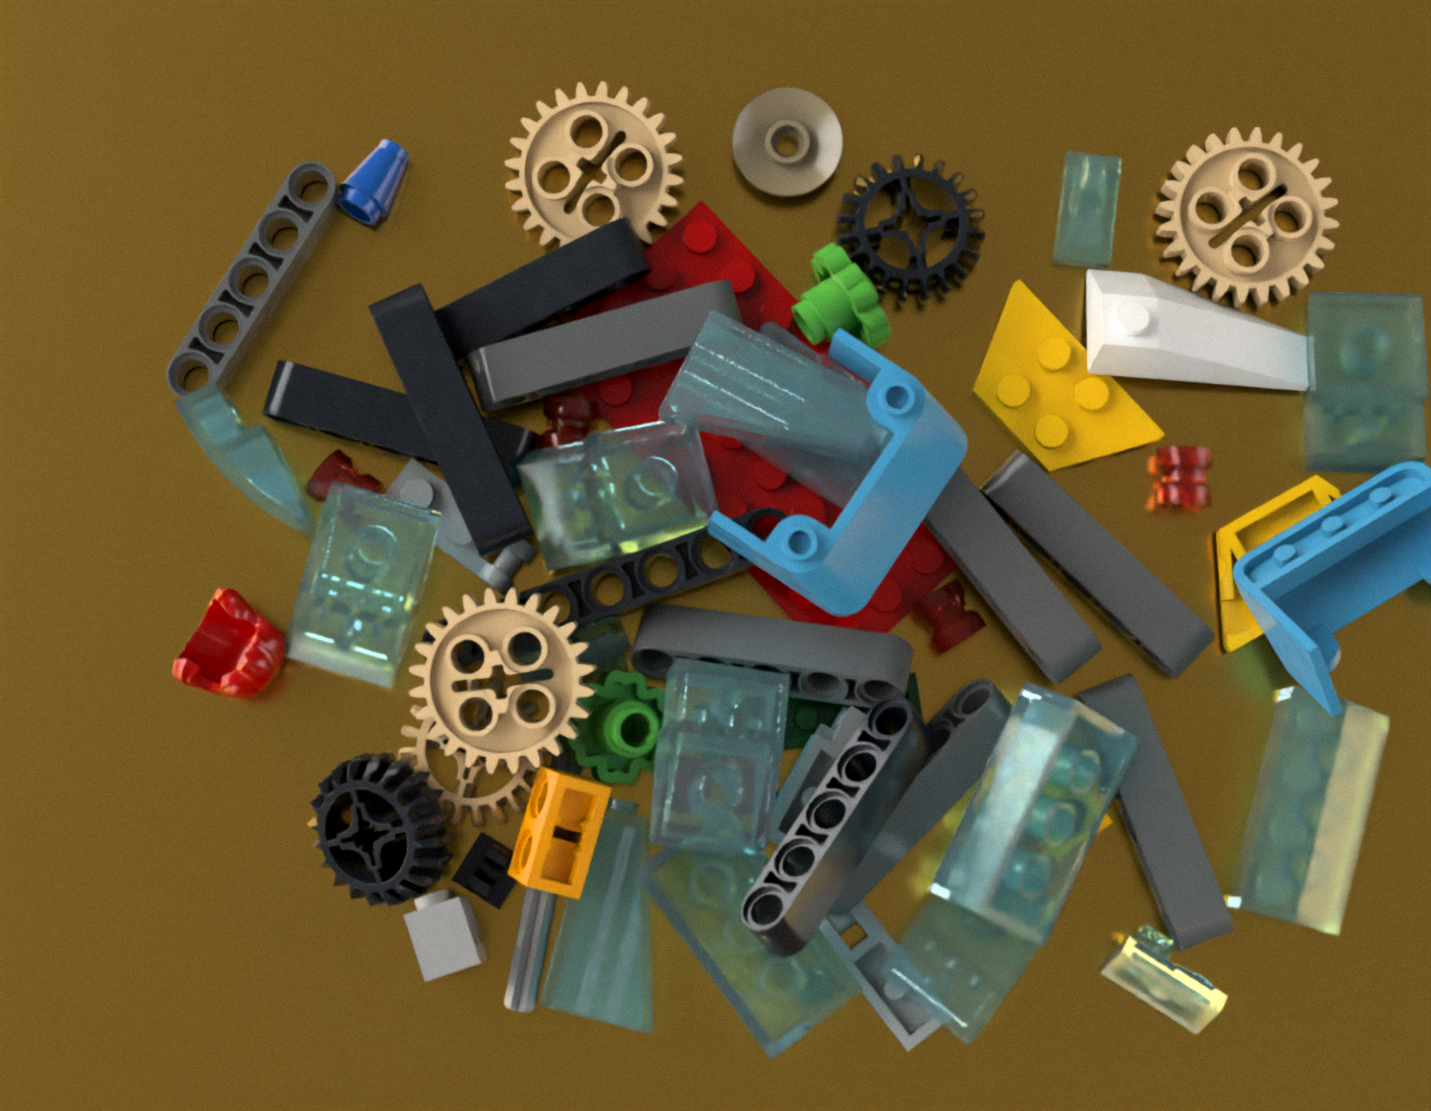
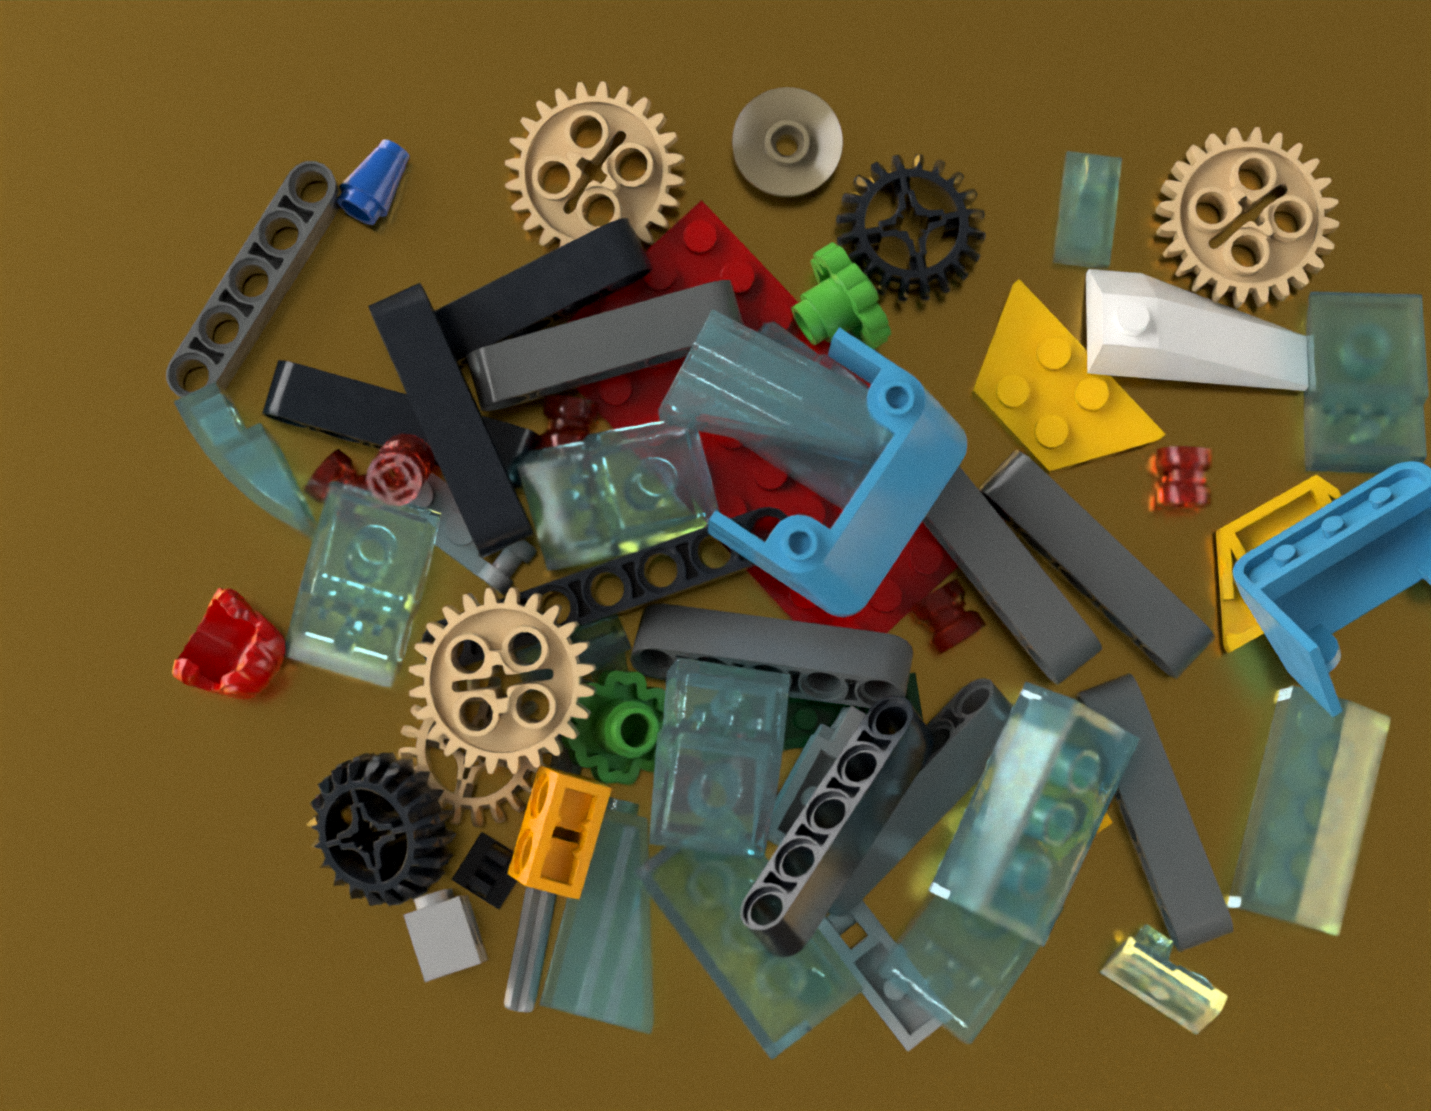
(407, 458): none -> clear red wheel

